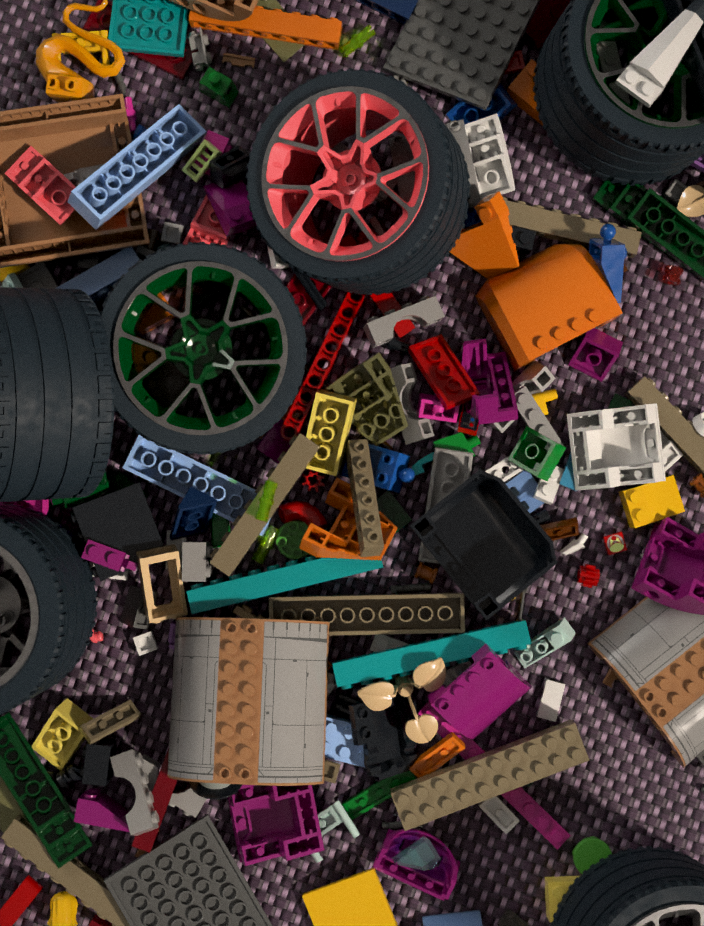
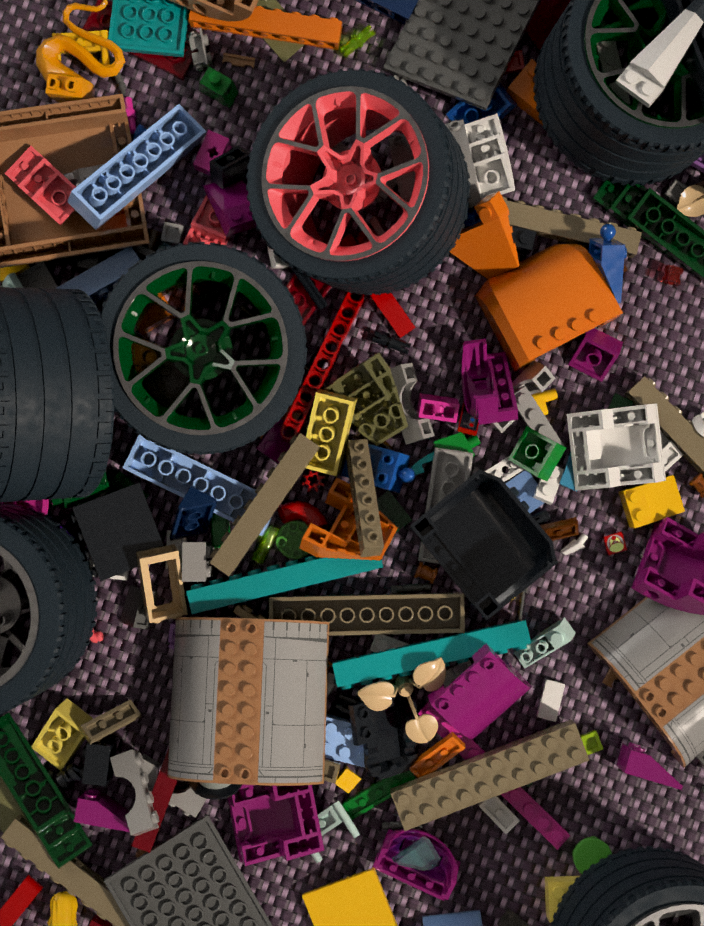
(107, 556): magenta hinge -> none
(145, 643): white plate -> none
(196, 156): yellowish green slope -> none
(266, 501): clear neon green pin -> none
(347, 779): none -> yellow slope
(424, 312): light grey arch -> none
(443, 371): red plate -> none
(588, 575): red gear -> none
(591, 742): none -> lime plate
(636, 762): none -> magenta slope

